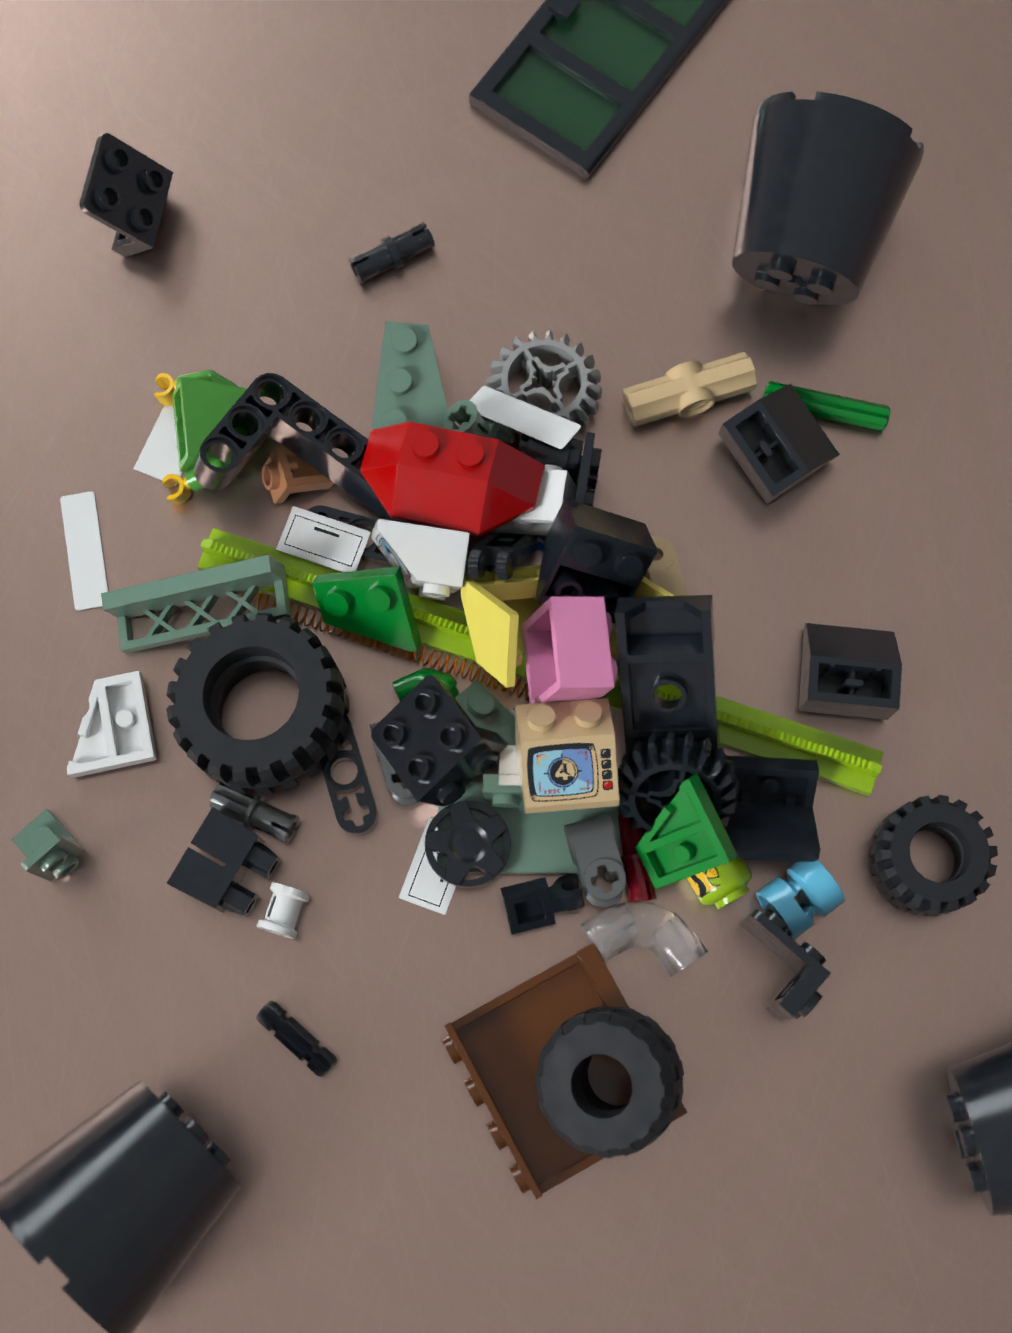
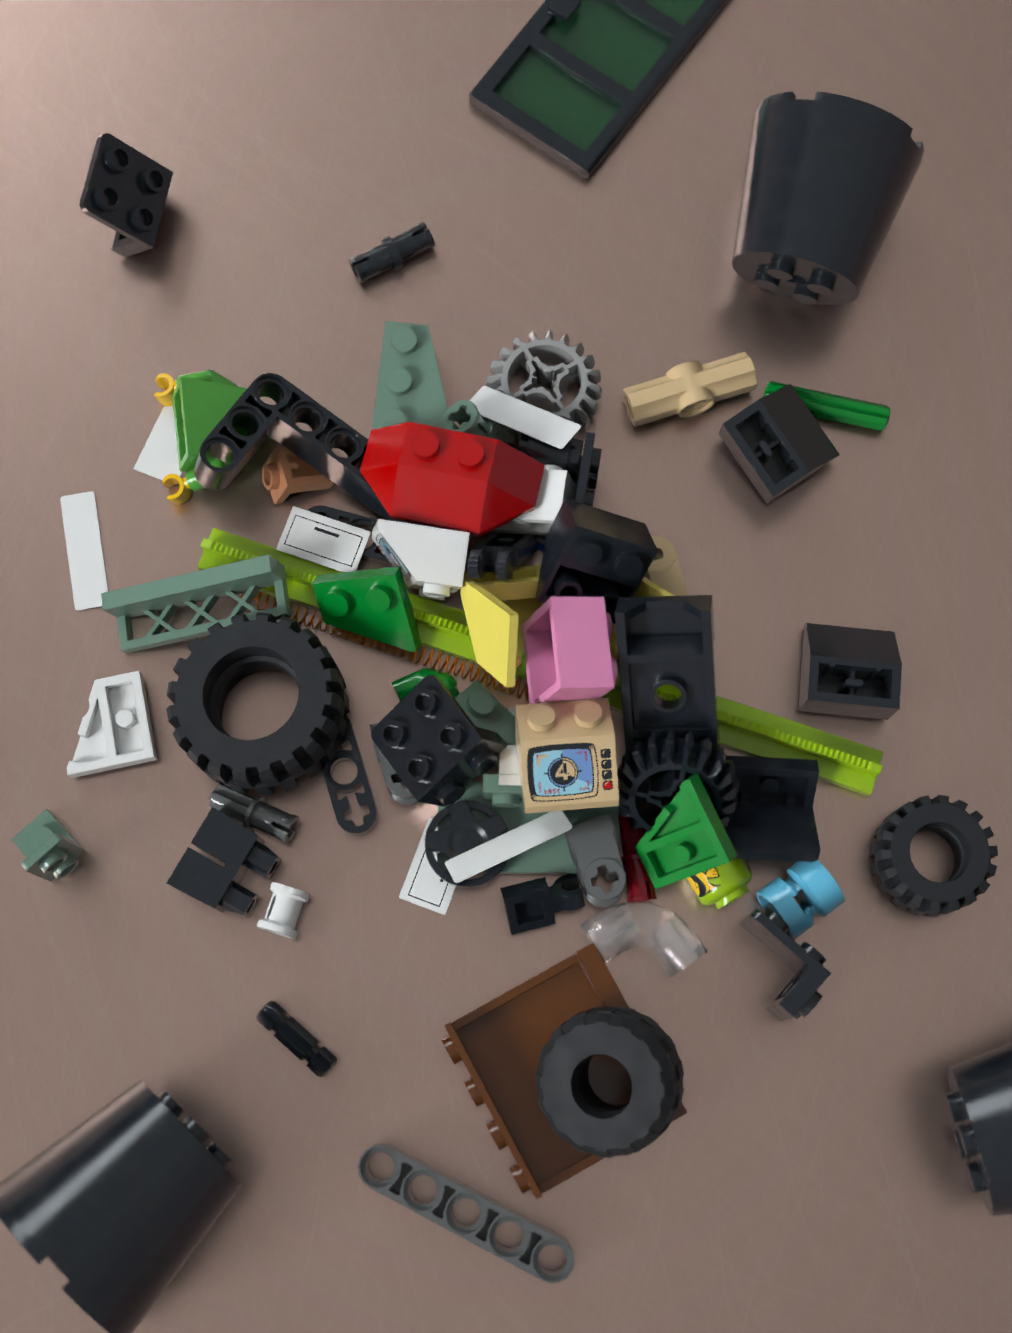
(480, 1232): none -> dark grey beam
(507, 845): none -> white sticker

